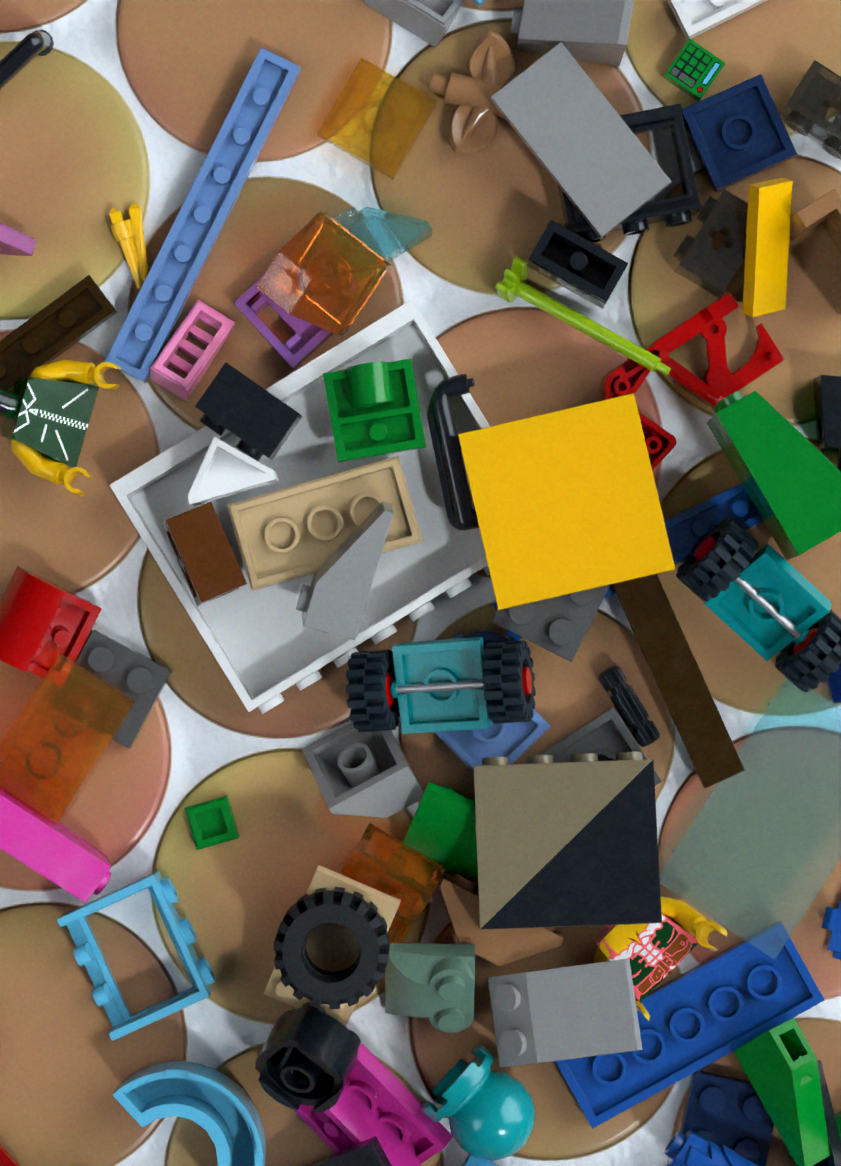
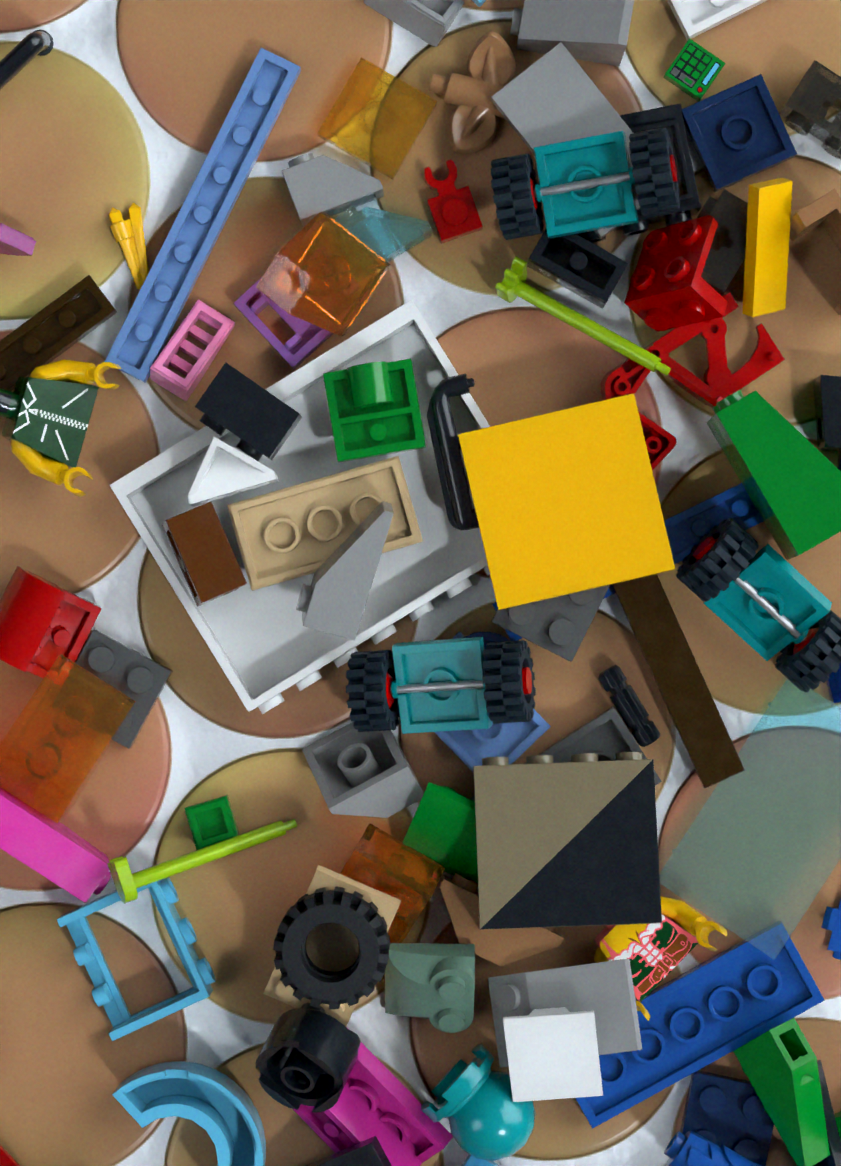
(127, 882): none -> lime piece
(327, 186): none -> light grey slope
(452, 209): none -> red plate
(553, 1055): none -> white piece
(585, 184): none -> plate
(668, 278): none -> red bracket

